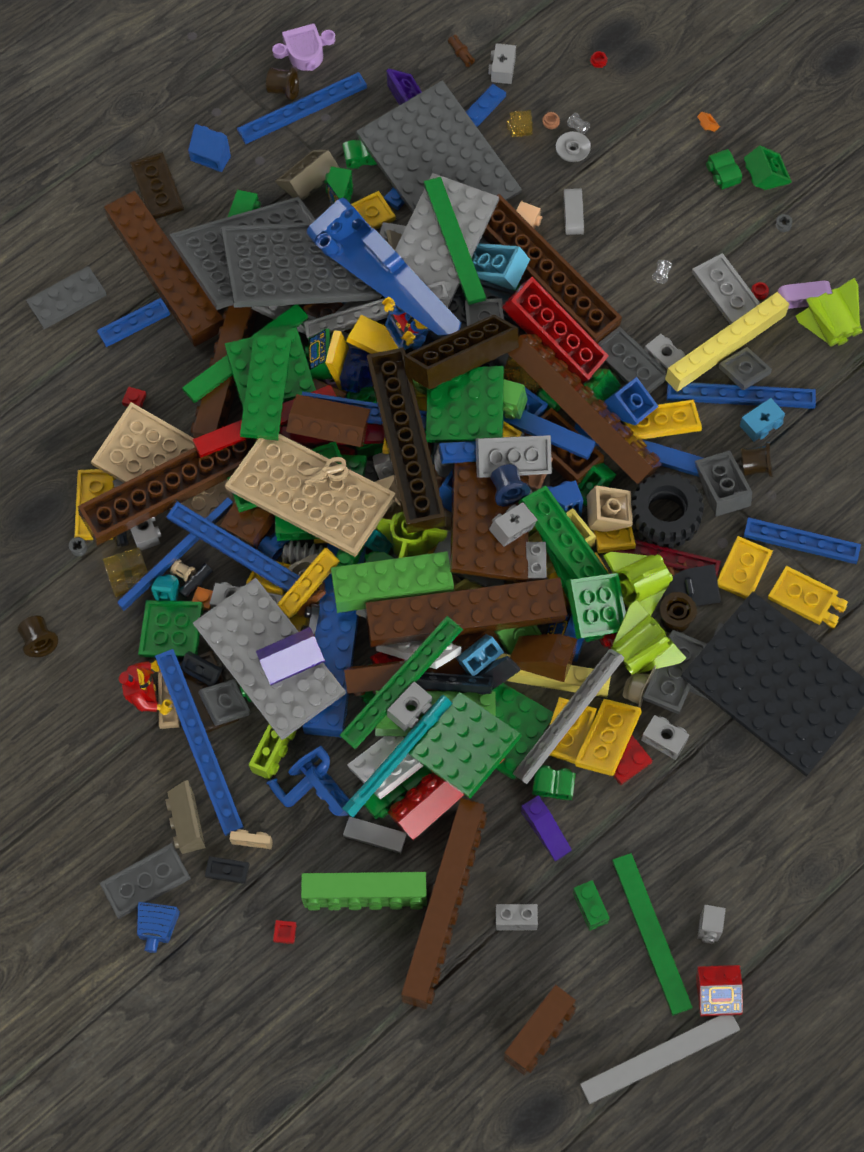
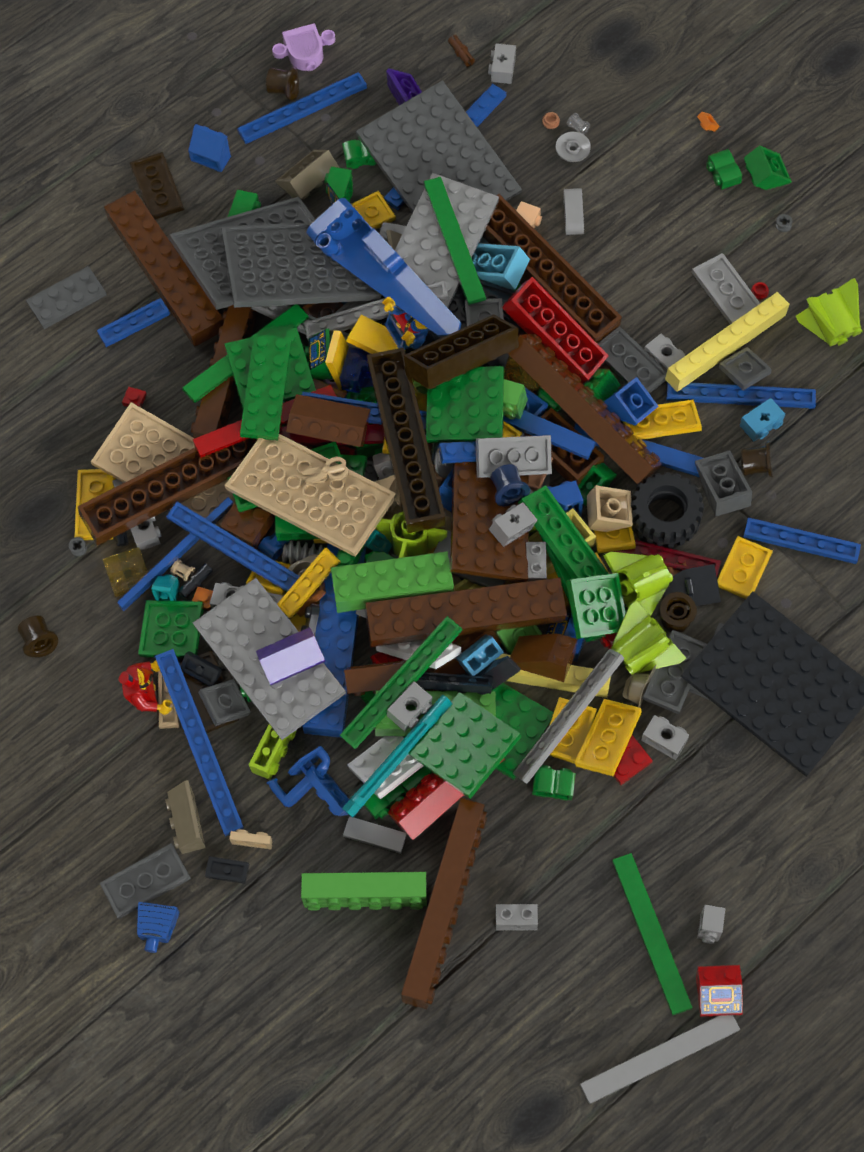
(284, 932): red plate -> none
(520, 123): clear yellow brick -> none
(538, 1031): reddish brown brick -> none
(545, 828): dark purple slope -> none
(590, 905): green brick -> none
(598, 59): red plate -> none
(662, 271): clear bush -> none
(798, 293): lavender beam -> none
(807, 597): yellow tile -> none

